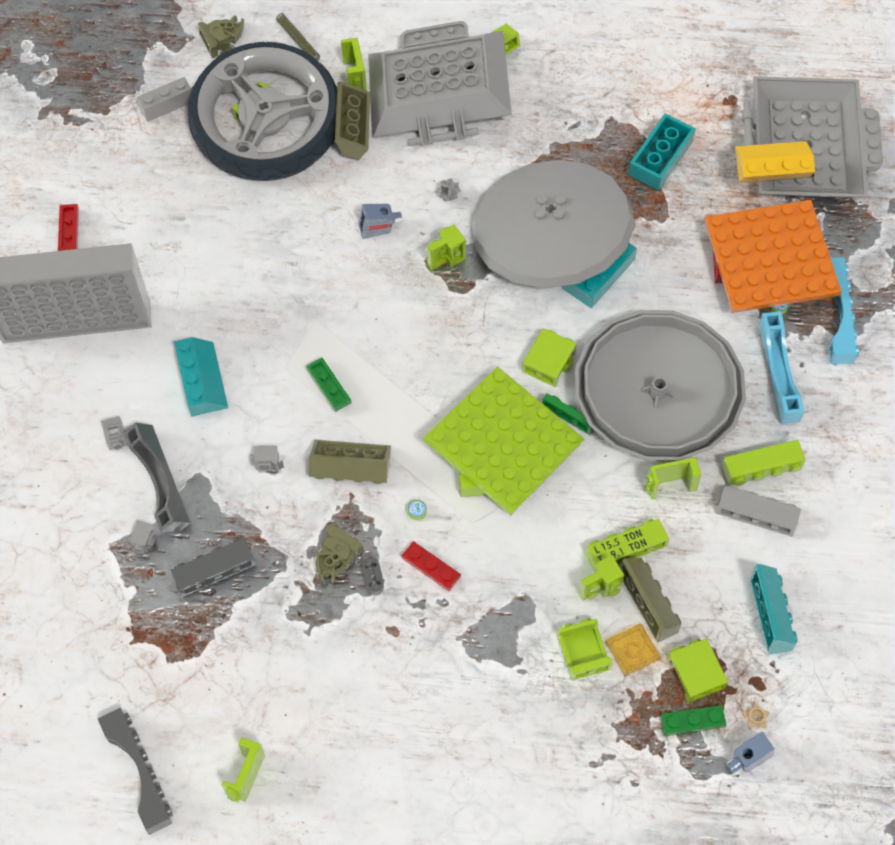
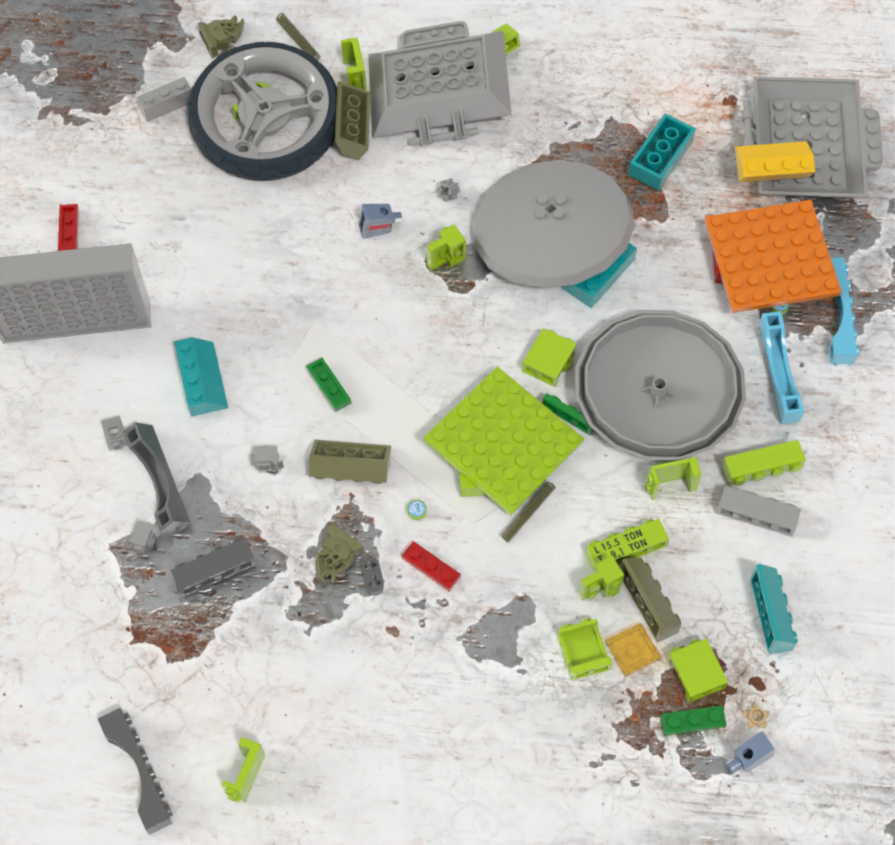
(529, 512): none -> olive piece

